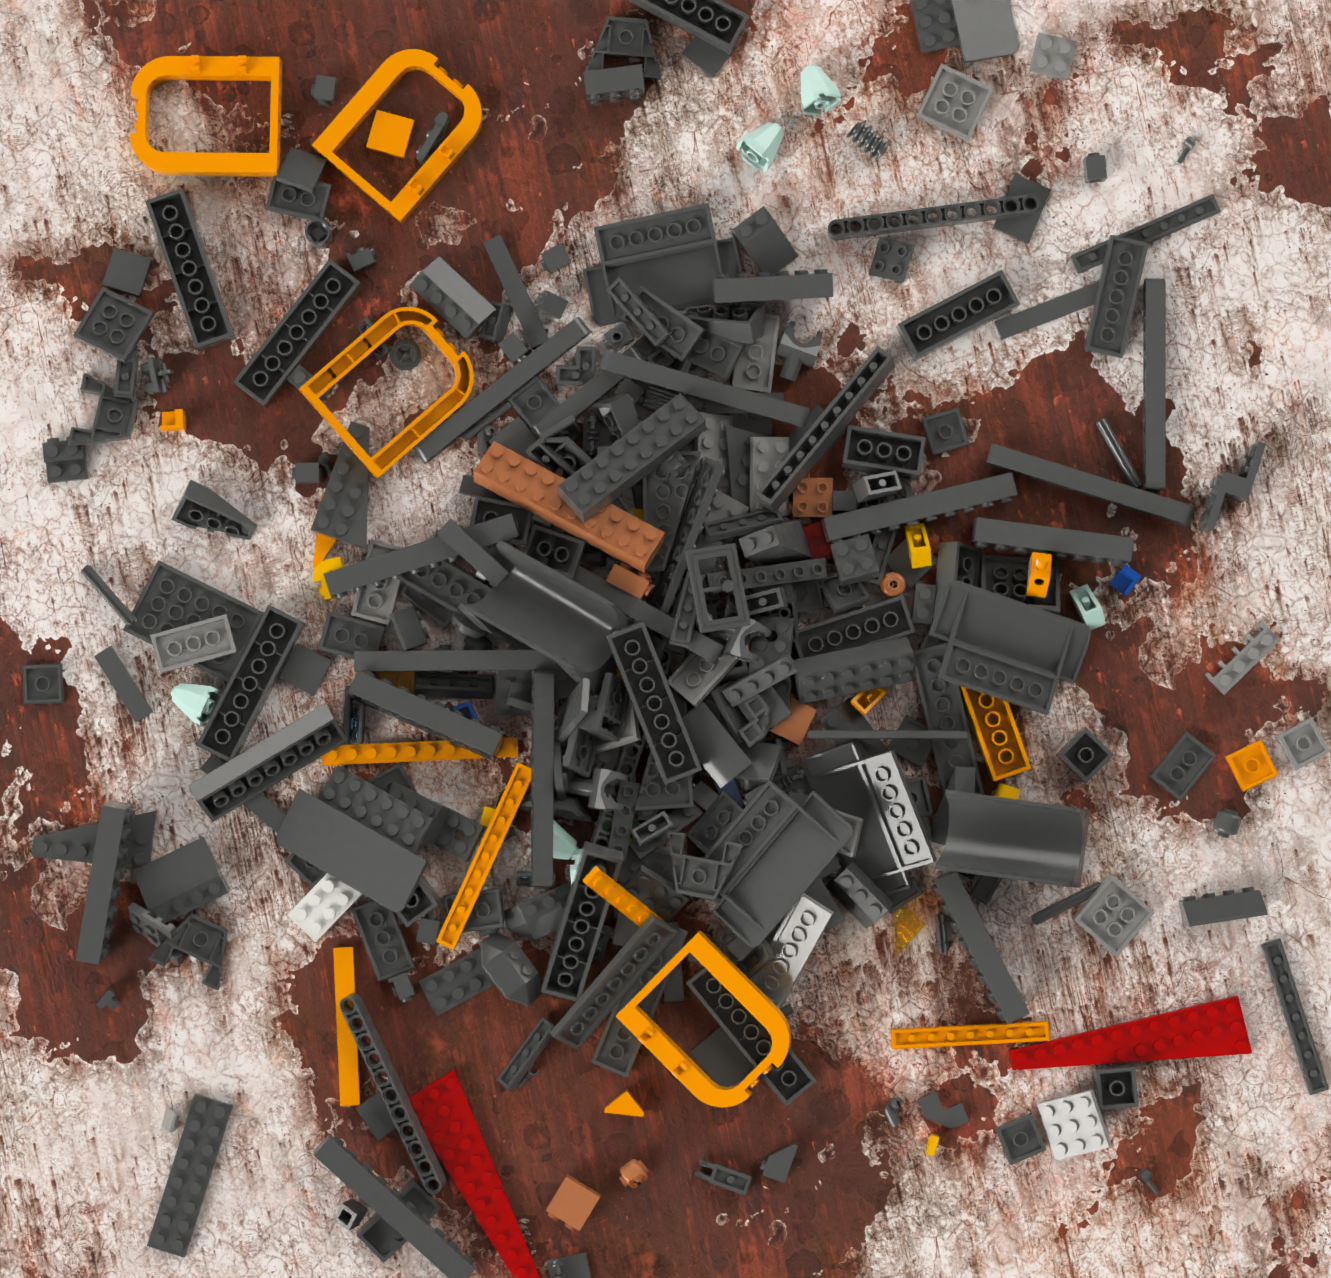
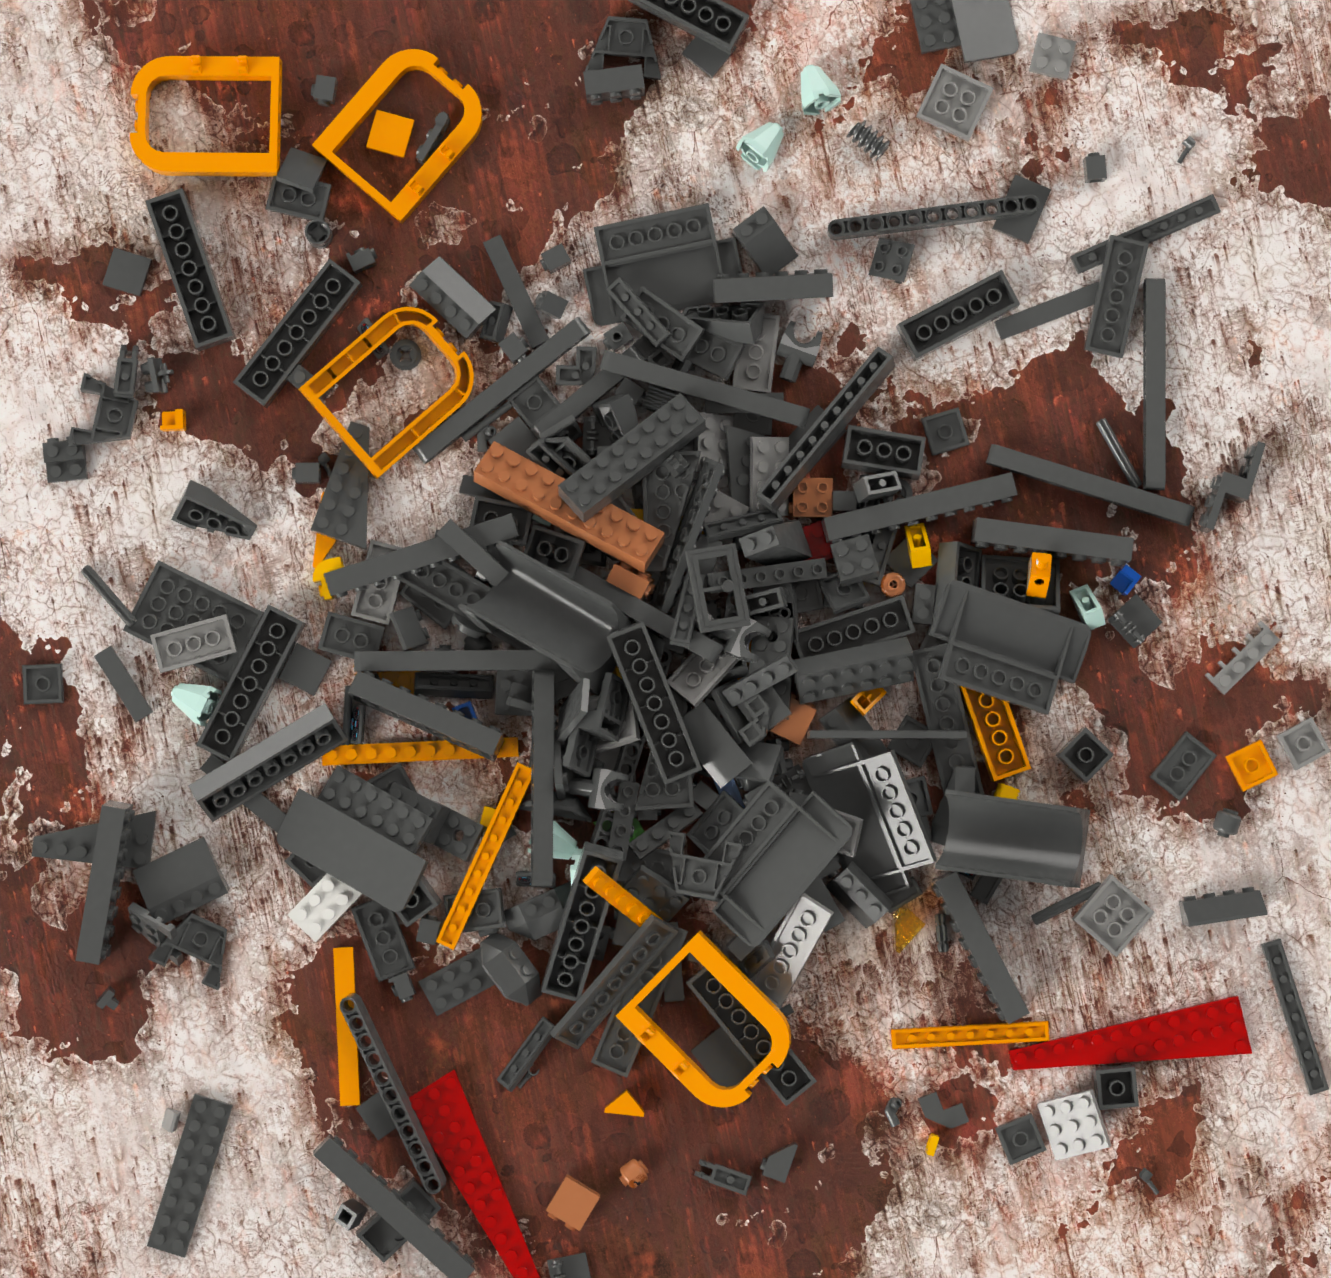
(114, 325): dark grey plate -> none
(652, 828): dark grey slope -> none
(1135, 621): none -> dark grey hinge

